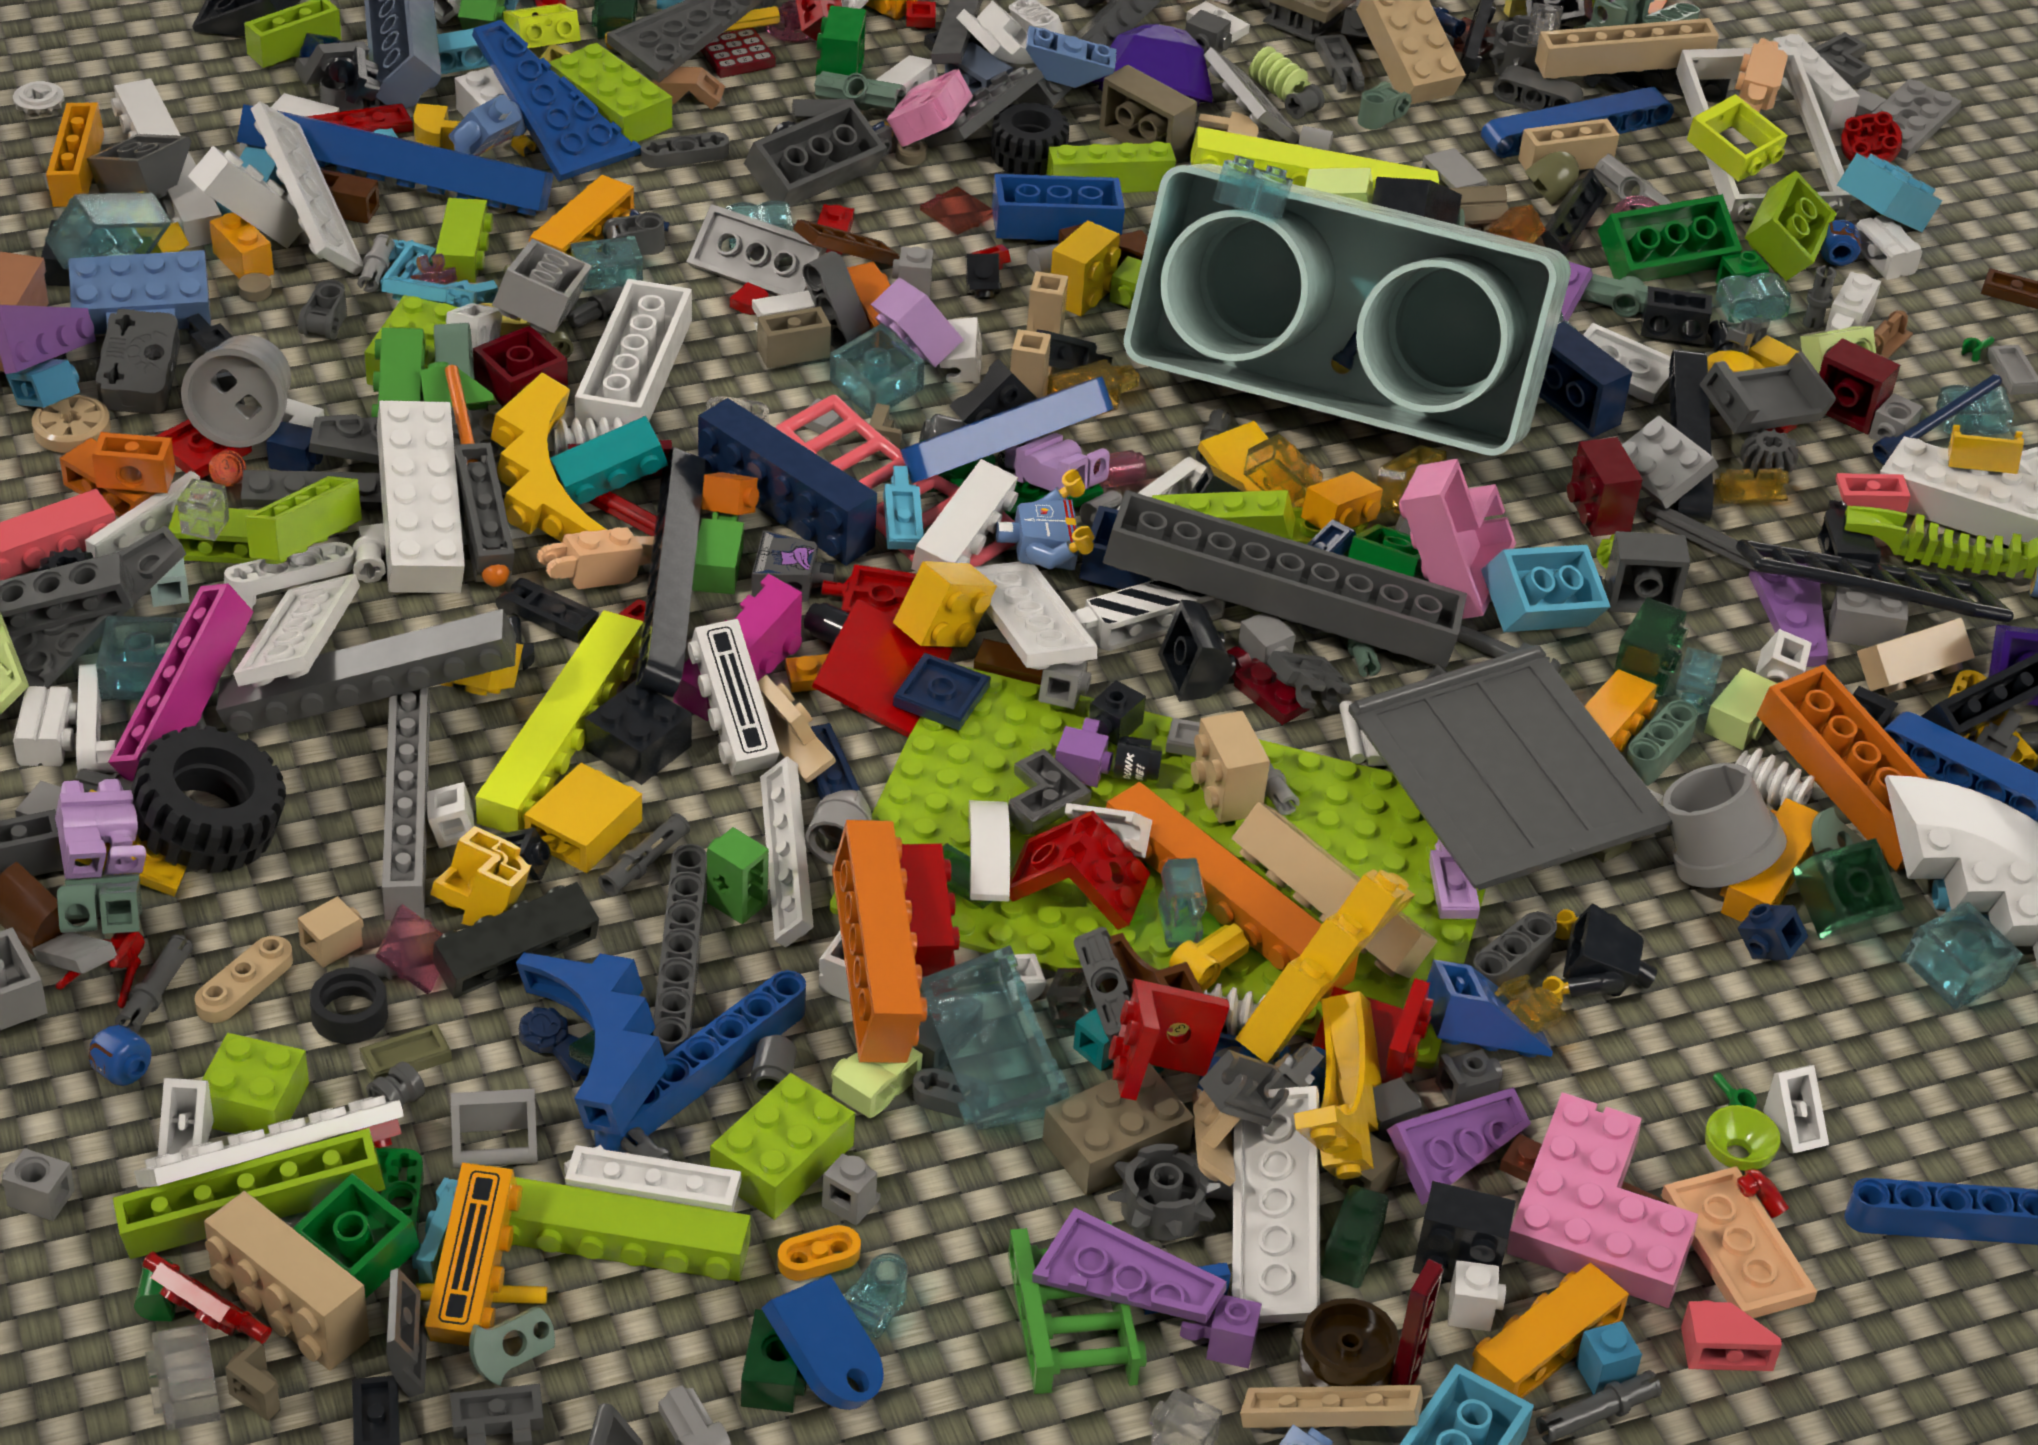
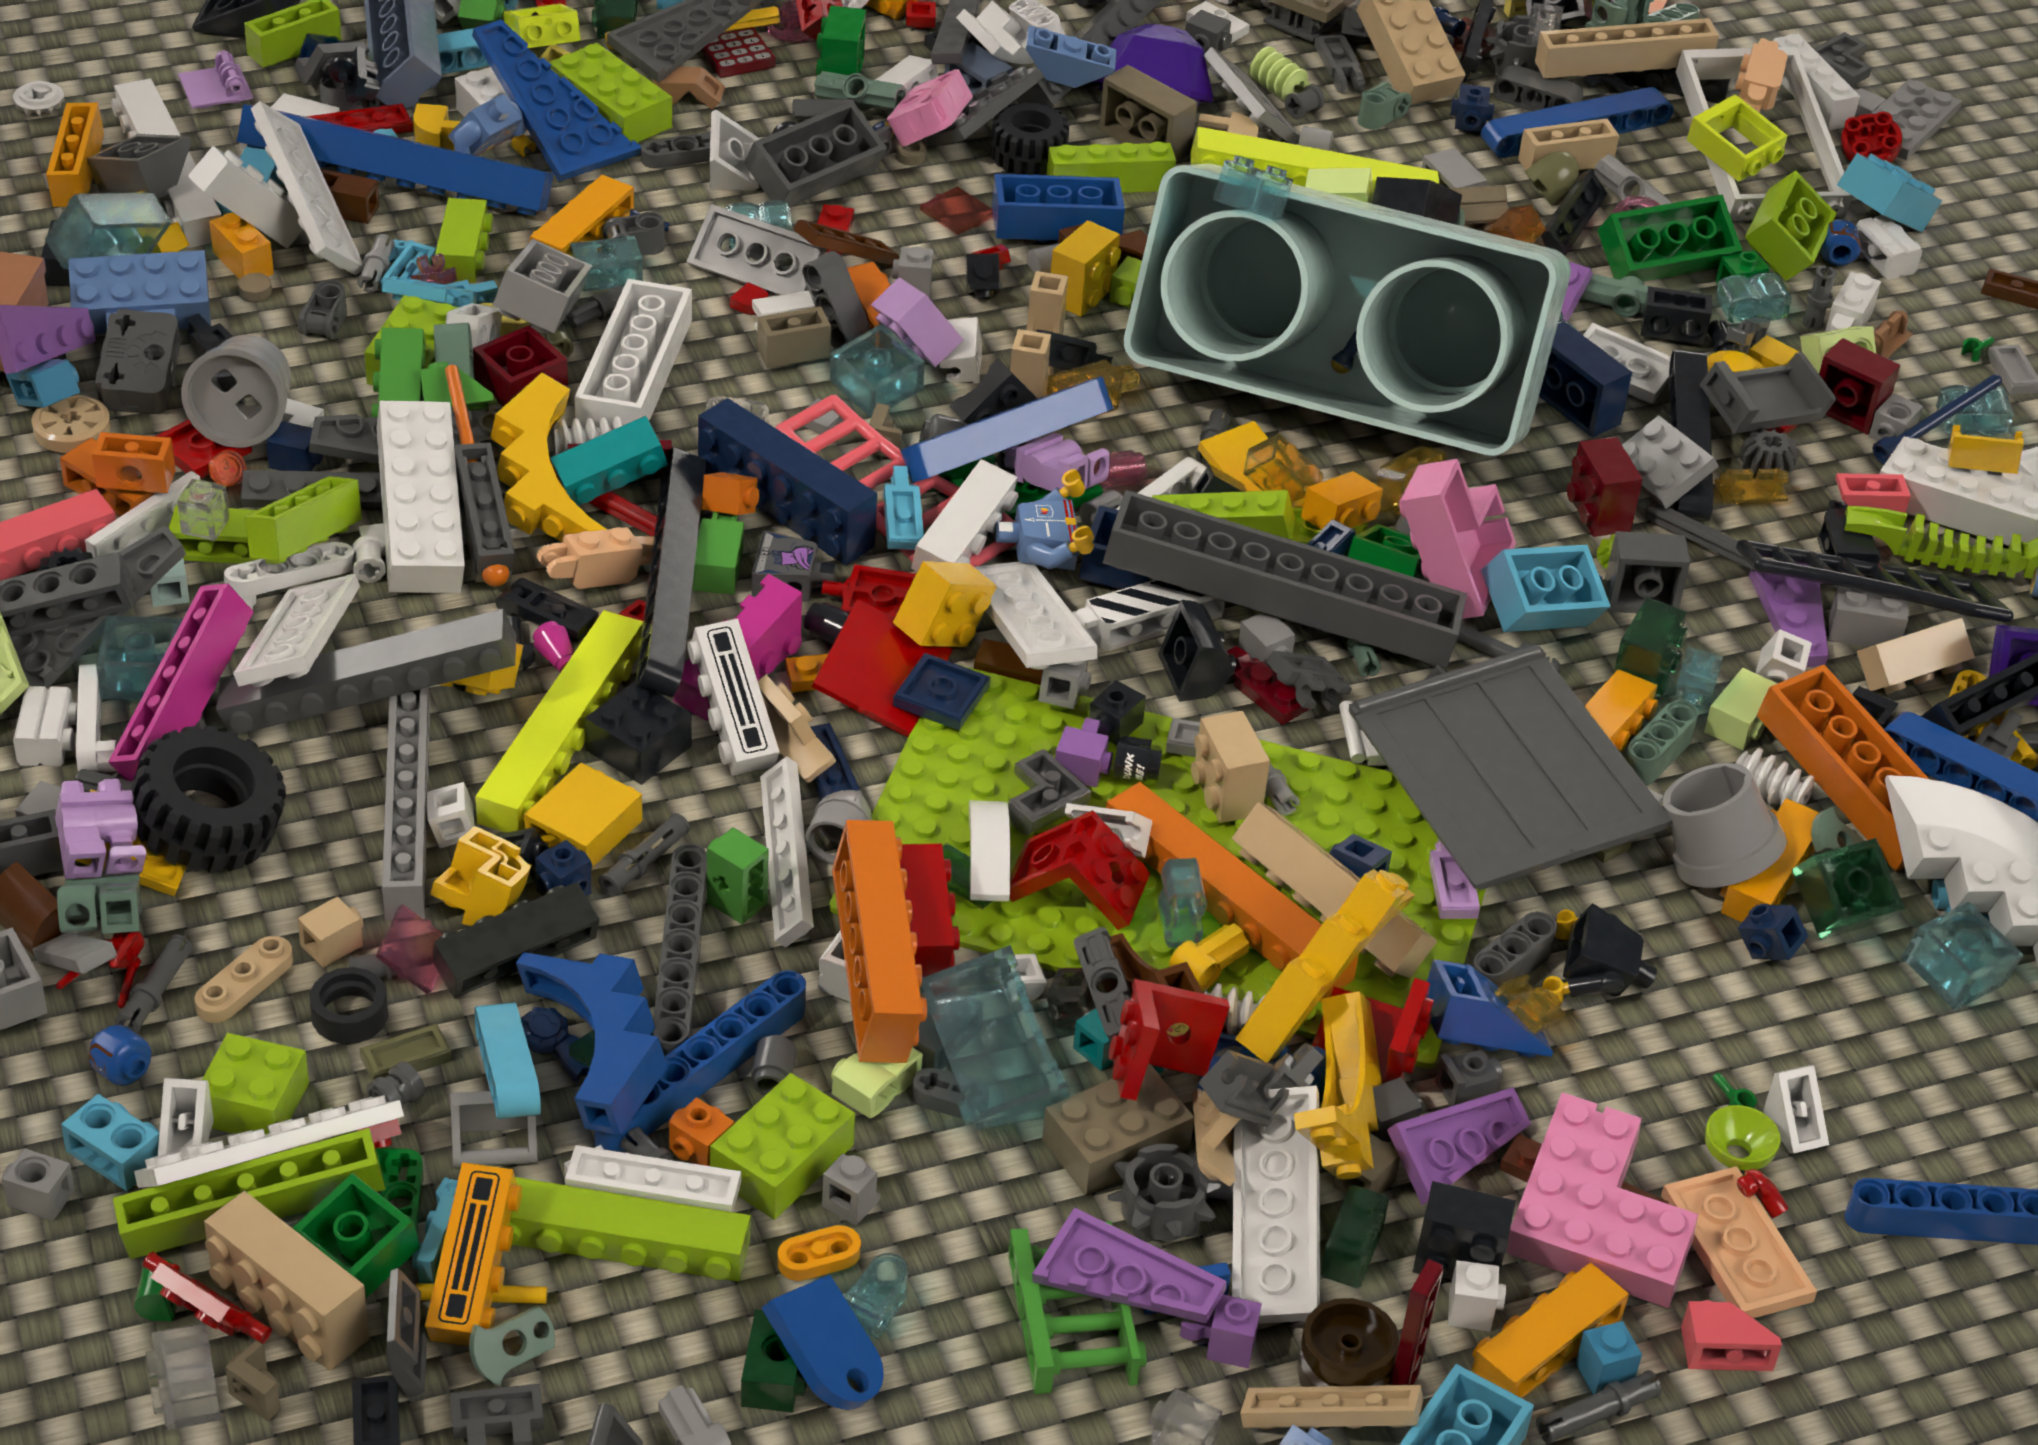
(110, 1140): none -> medium azure brick
(217, 84): none -> lavender hinge
(507, 1061): none -> medium azure beam
(553, 643): none -> dark pink cone
(562, 866): none -> dark blue brick
(695, 1129): none -> orange brick
(728, 152): none -> white slope
(1361, 855): none -> brick
(1472, 108): none -> dark blue brick

